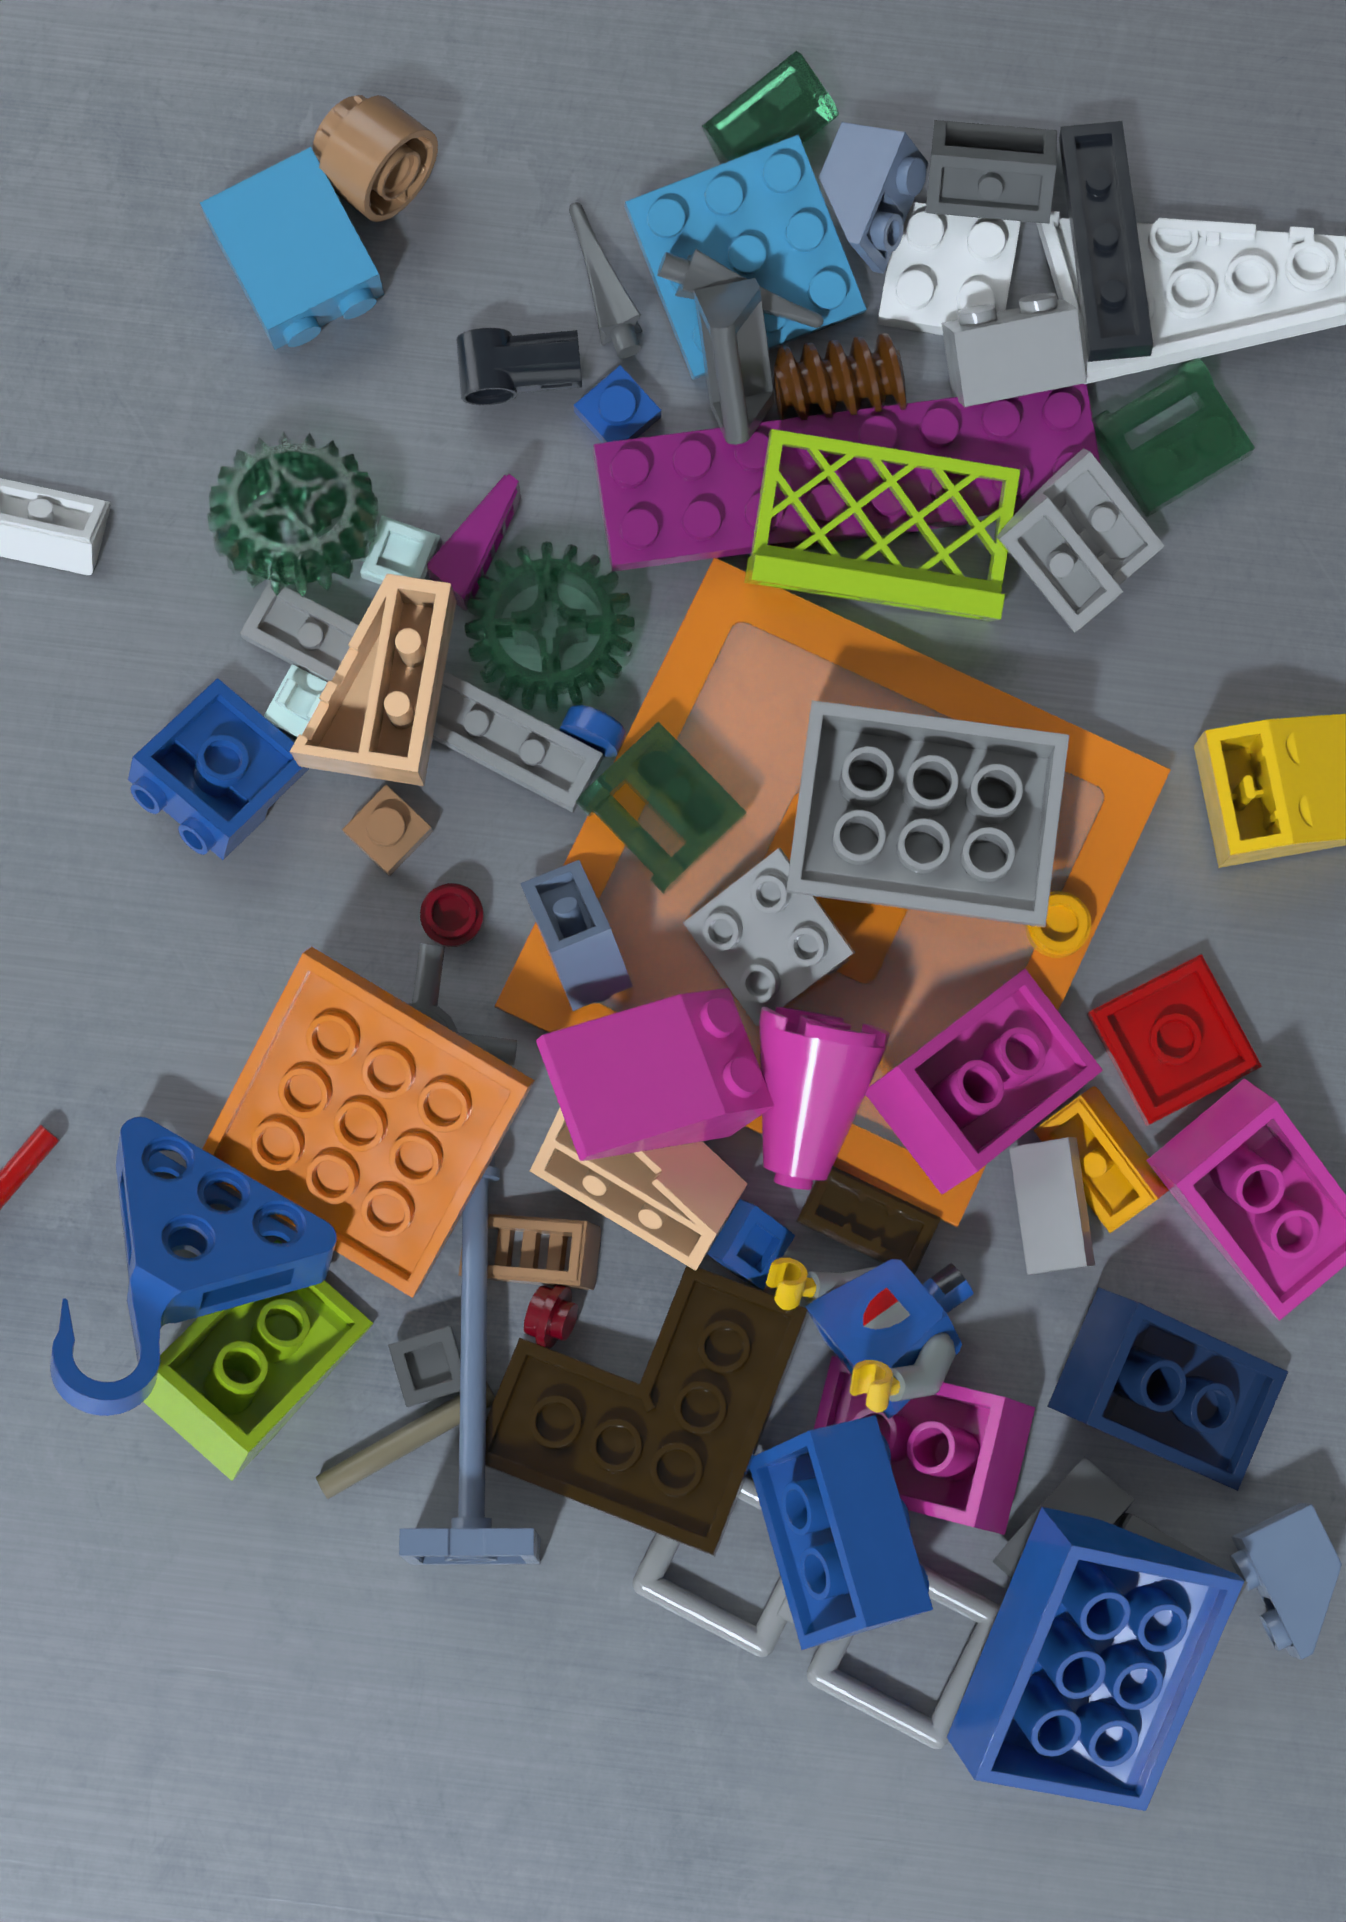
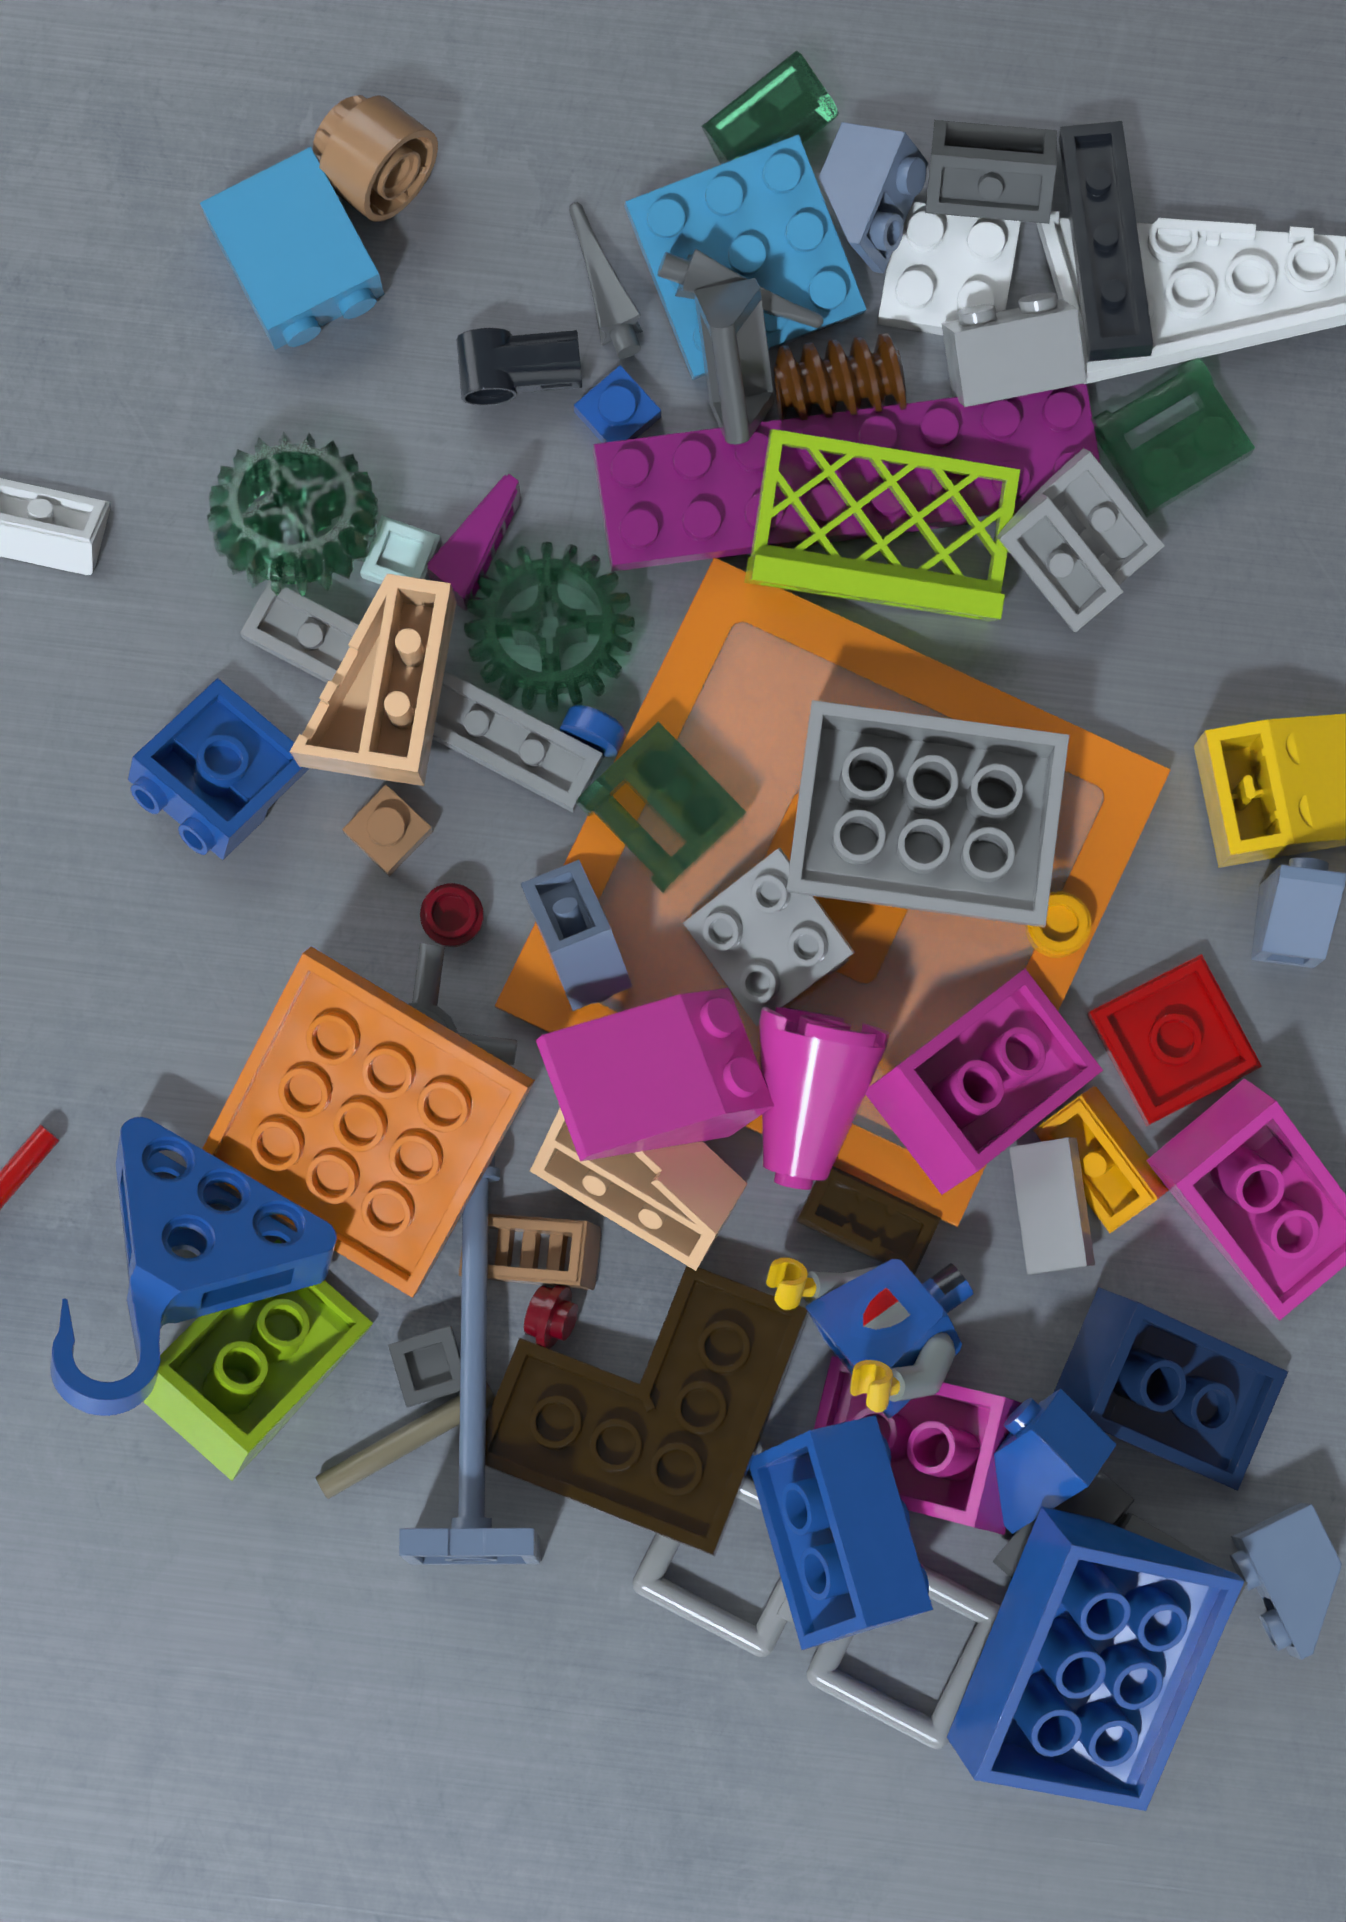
(295, 701): light aqua tile -> none
(750, 1243): blue plate -> none
(1047, 1457): none -> blue slope
(1297, 913): none -> sand blue slope

